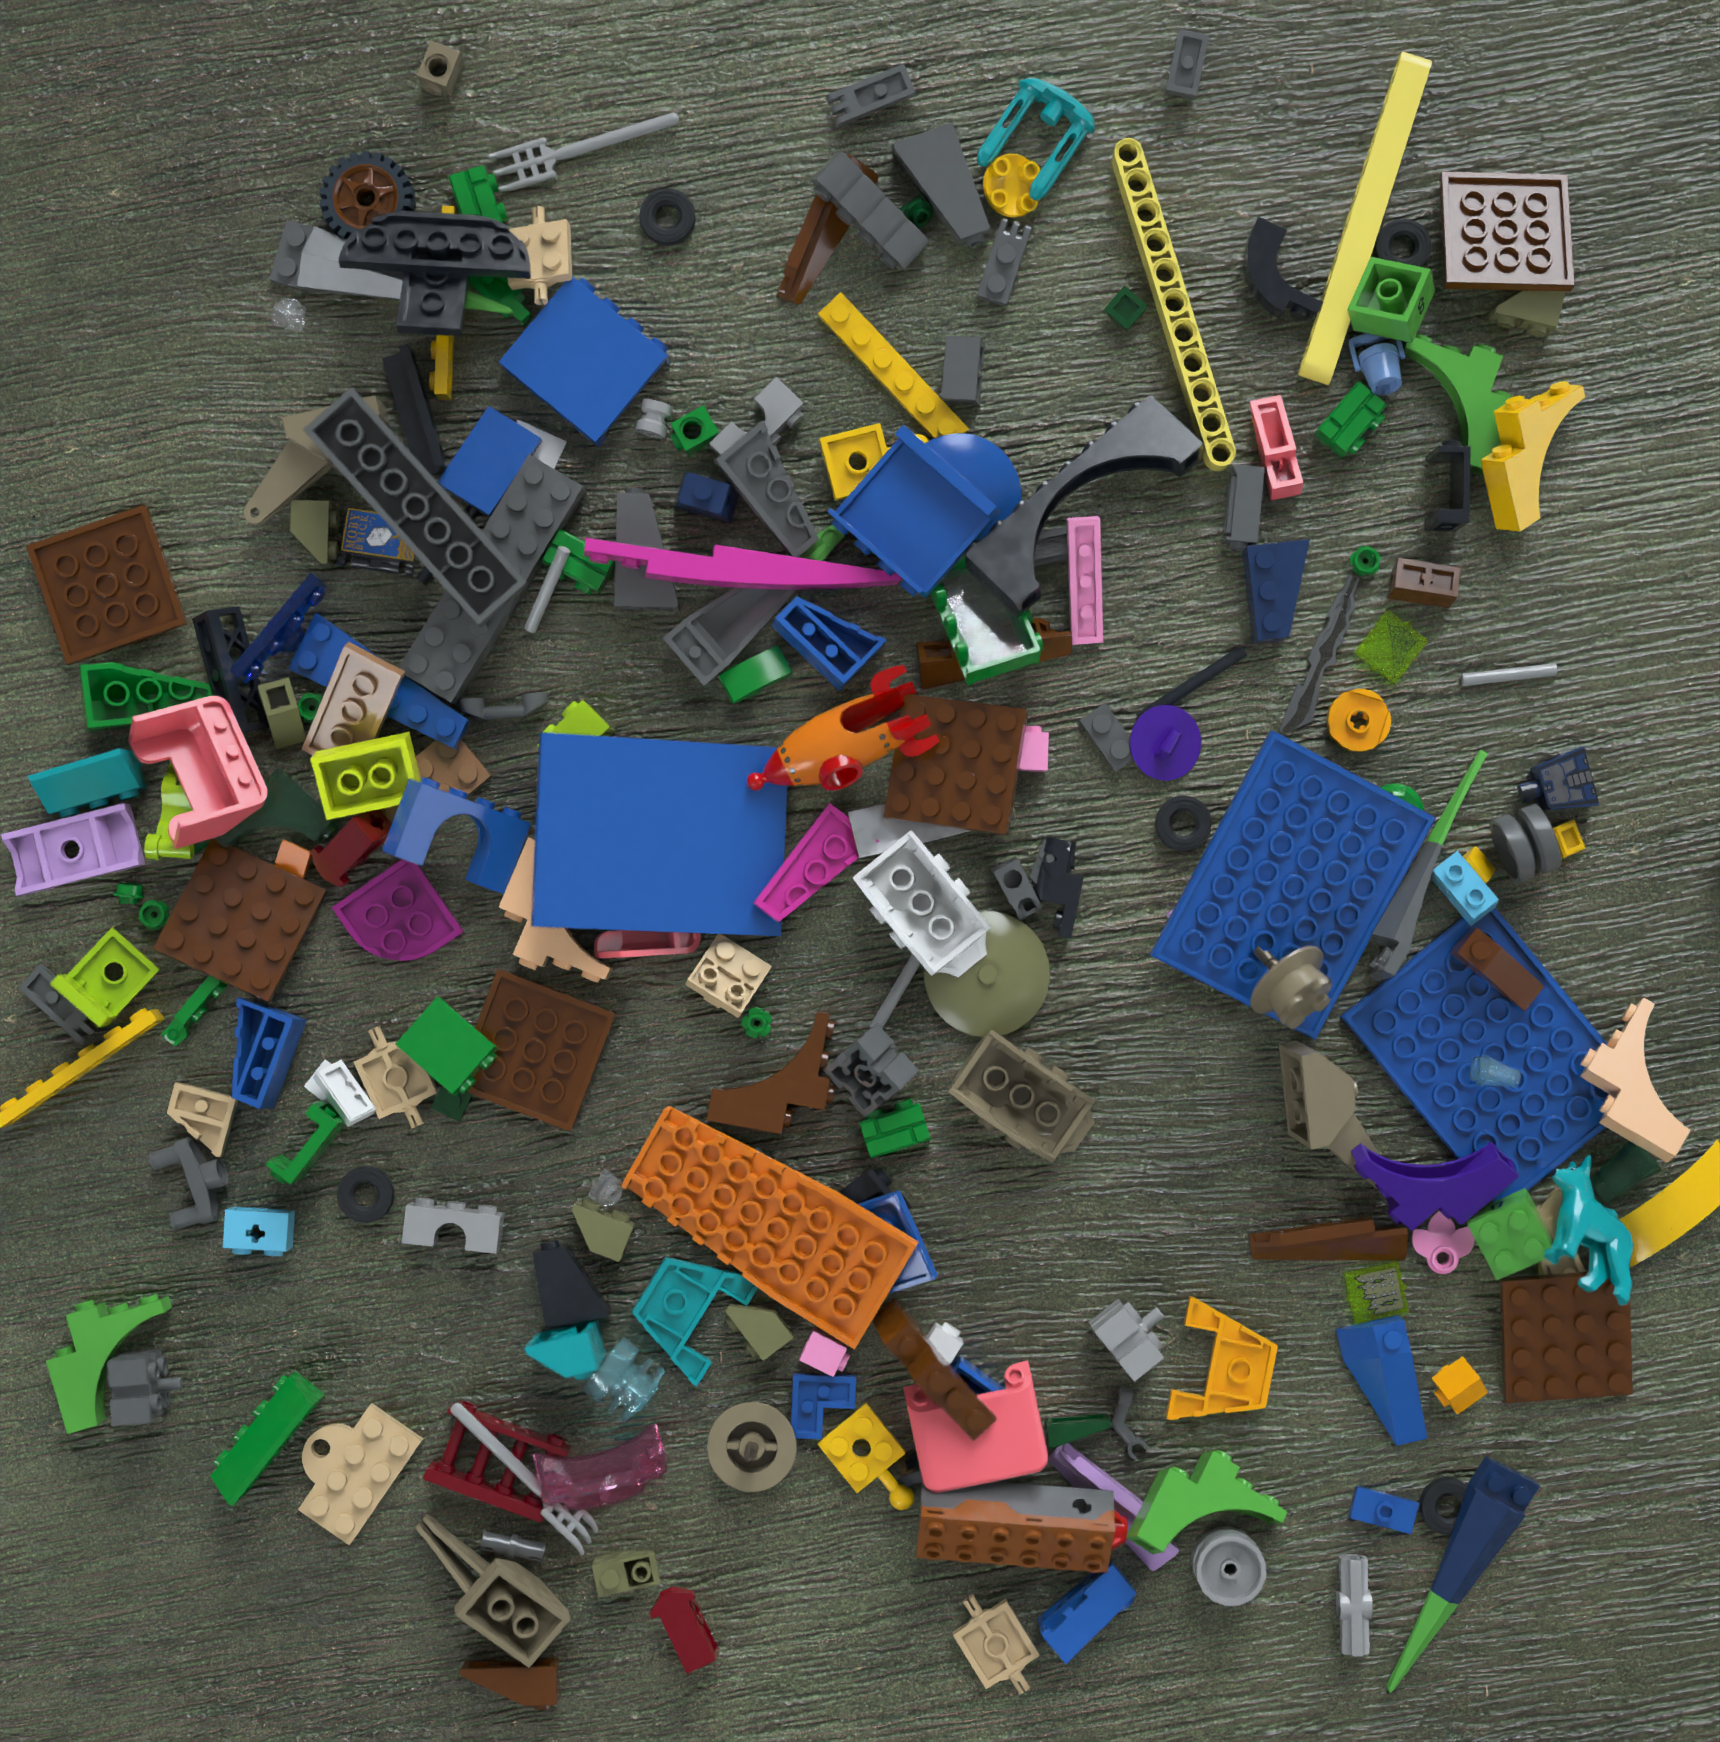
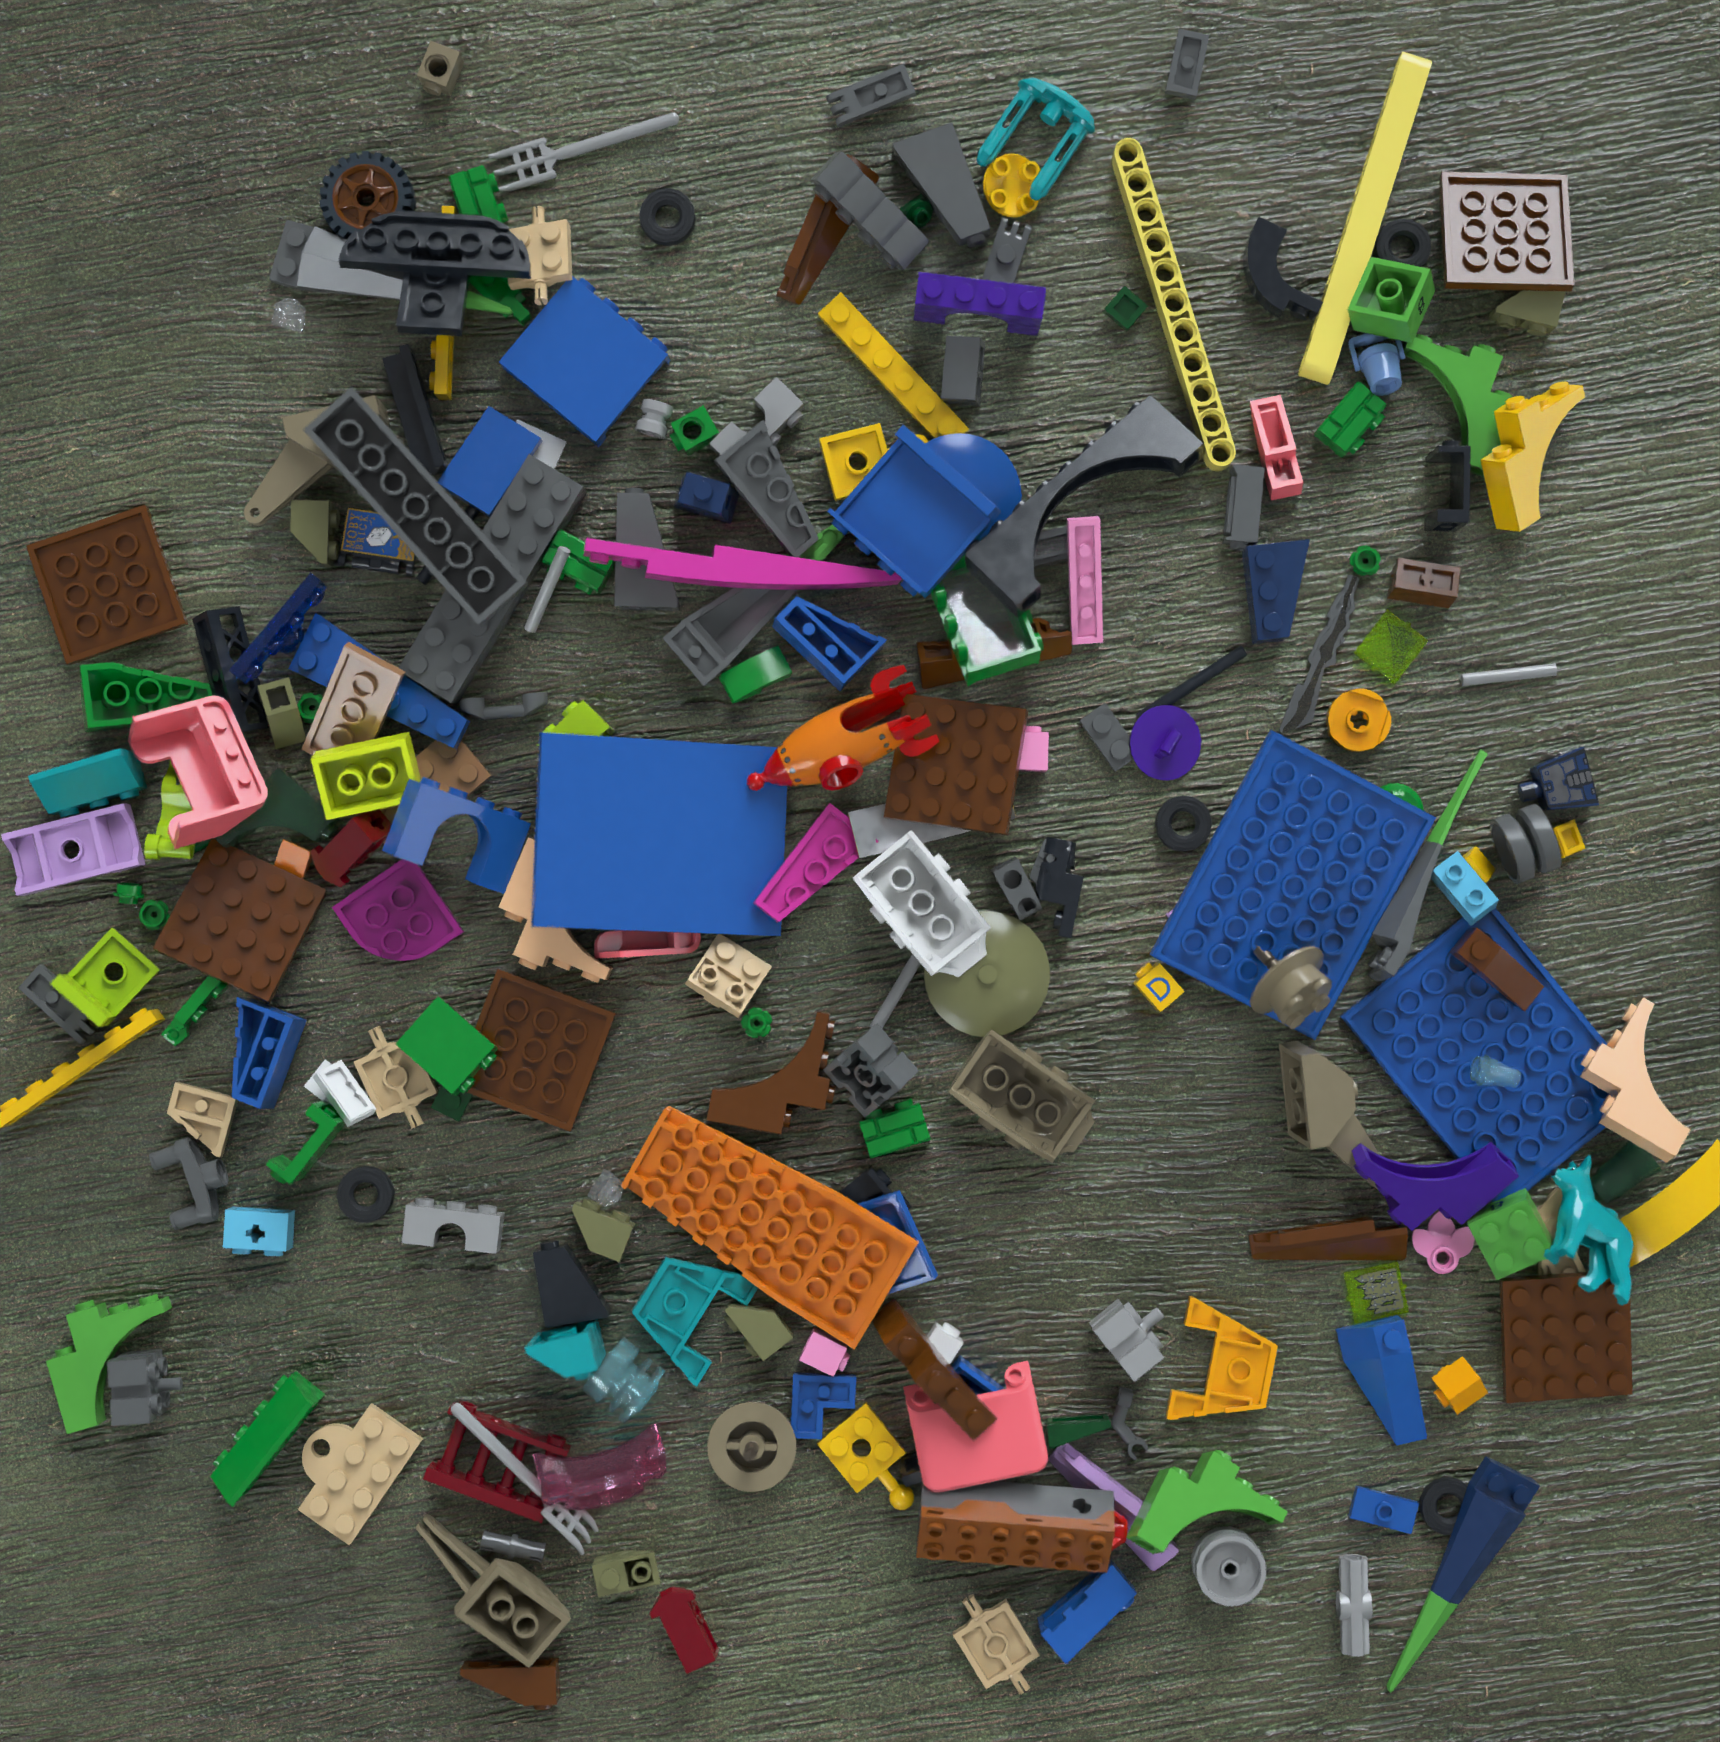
(946, 295): none -> dark purple arch
(1157, 985): none -> yellow brick

